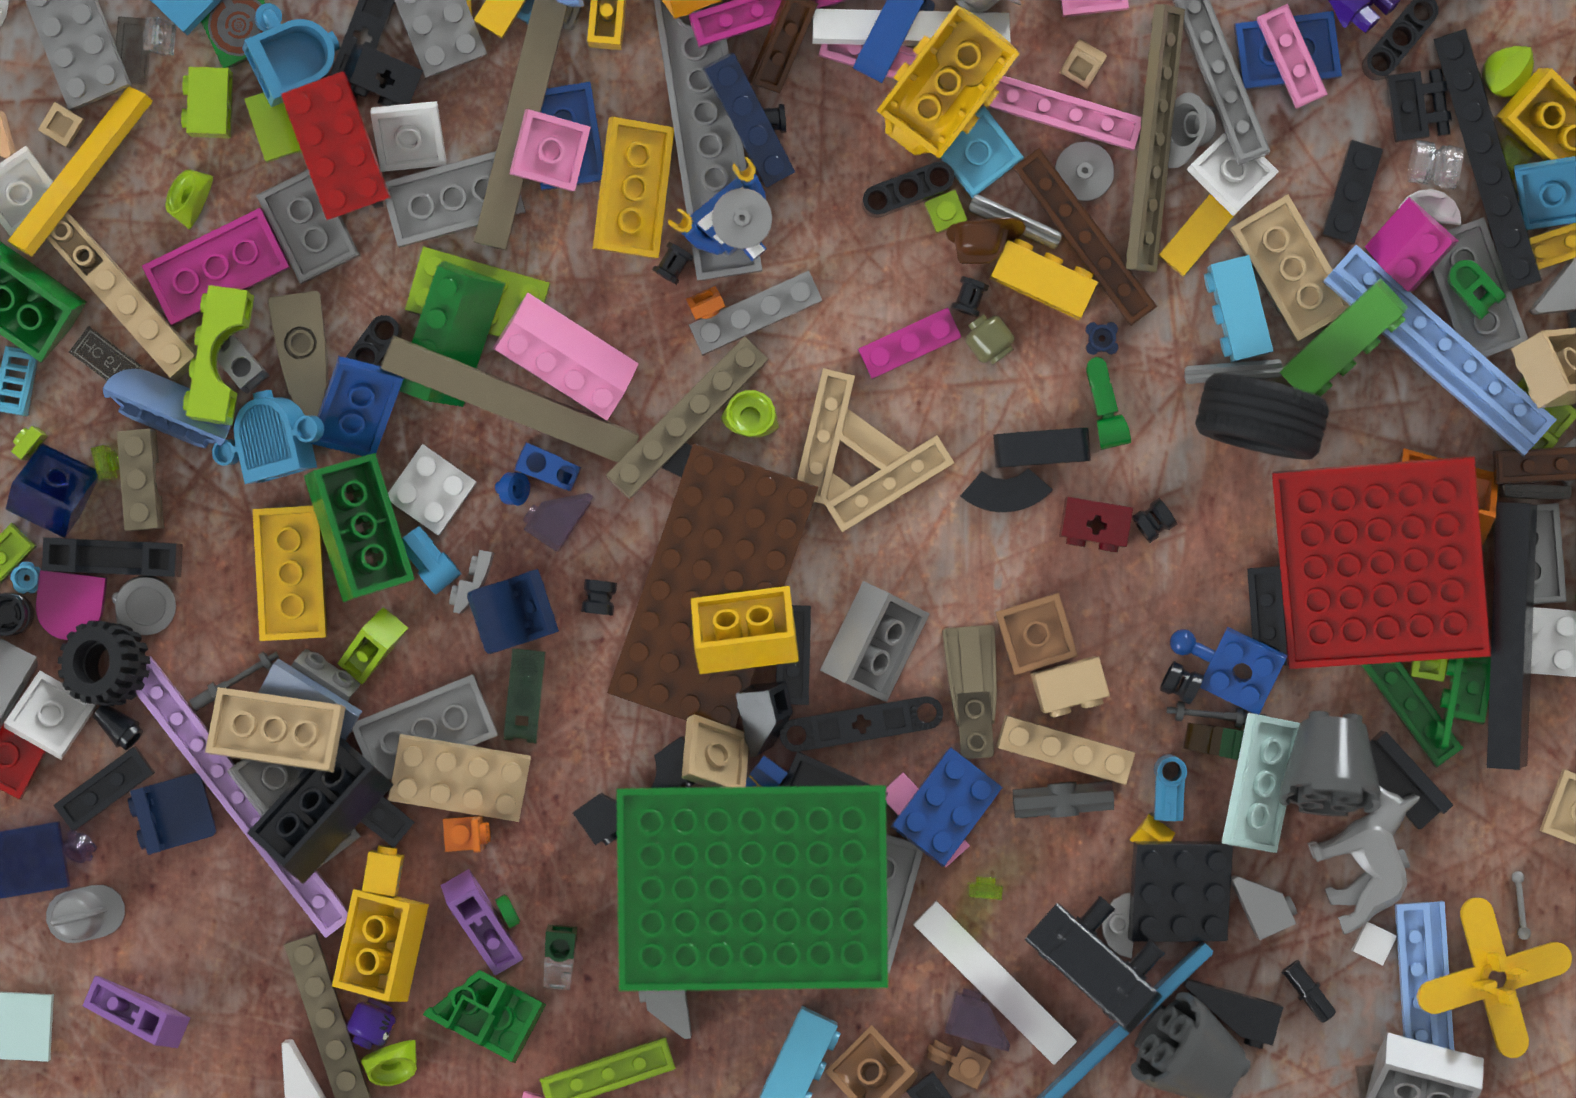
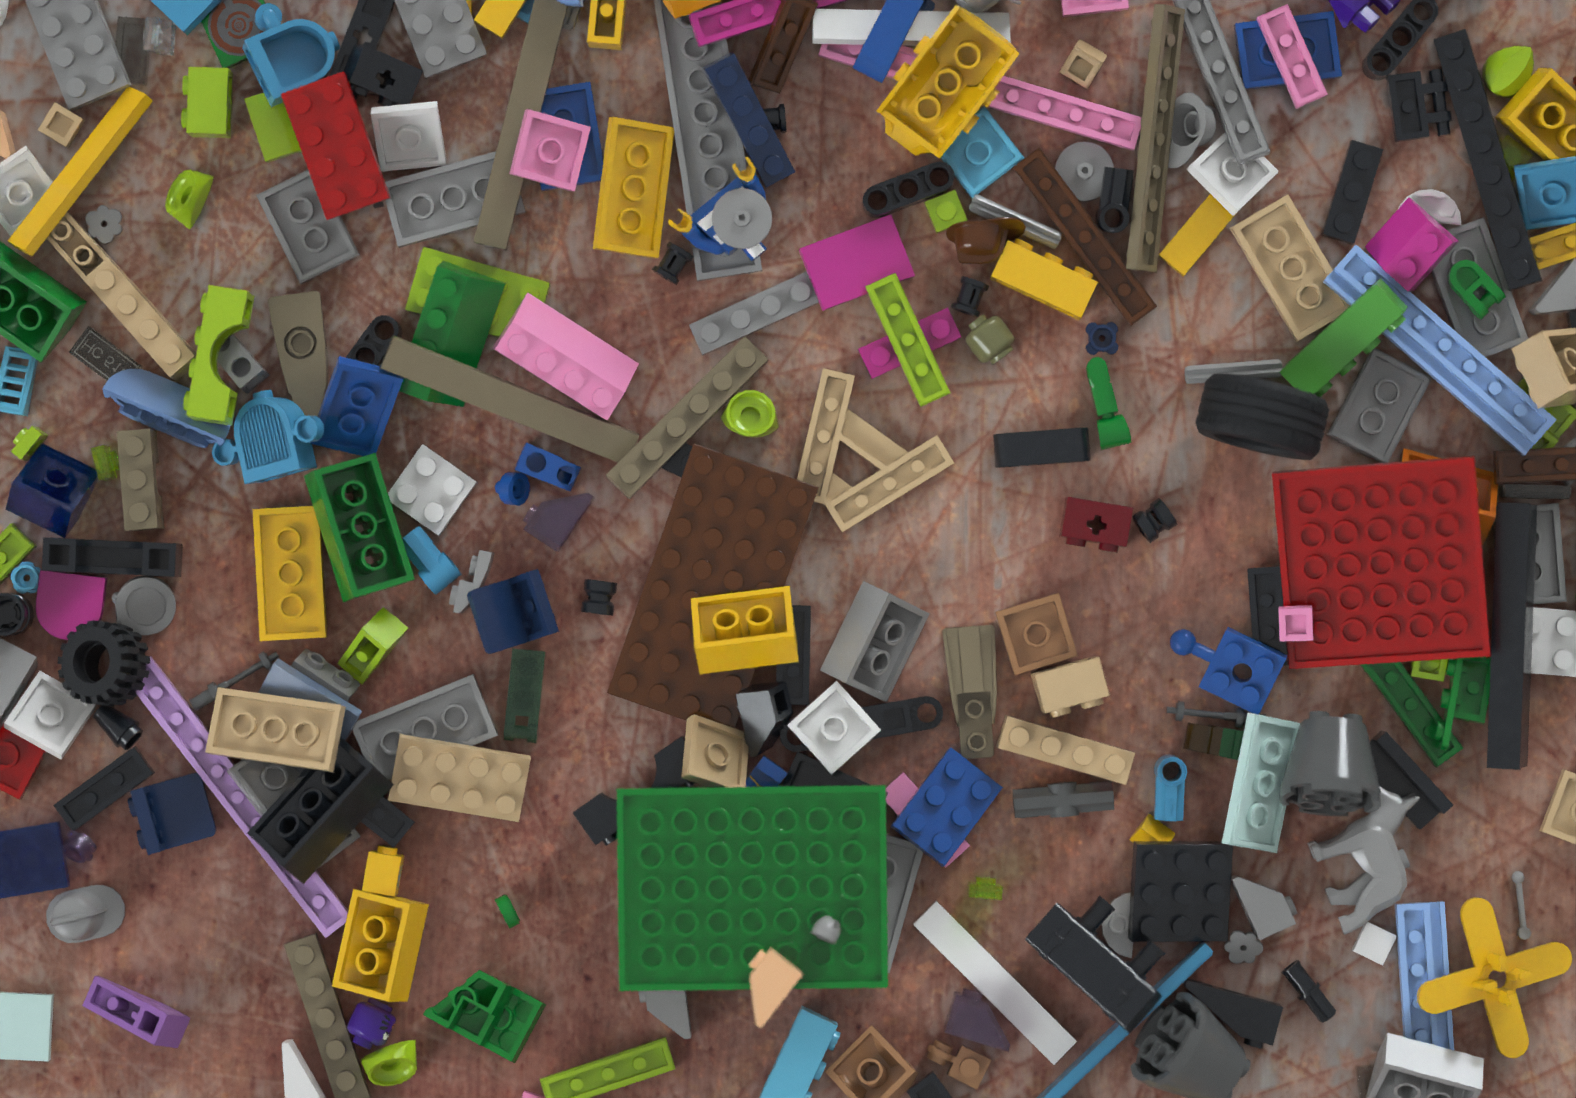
(95, 221): none -> light grey plant
(228, 257): dark pink plate -> none
(466, 833): orange bracket -> none
(480, 922): medium lavender slope -> none
(559, 956): leg -> none
(706, 303): orange plate -> none
(770, 982): none -> light nougat slope
(827, 929): none -> light grey hinge
(834, 727): none -> white plate
(853, 259): none -> dark pink tile
(907, 339): none -> lime tile
(1006, 494): black tile -> none
(1115, 195): none -> black piece
(1188, 686): black wheel -> none
(1238, 309): medium azure brick -> none
(1241, 953): none -> light grey plant
(1295, 623): none -> bright pink plate
(1379, 406): none -> light grey tile
(1439, 165): clear wheel -> none

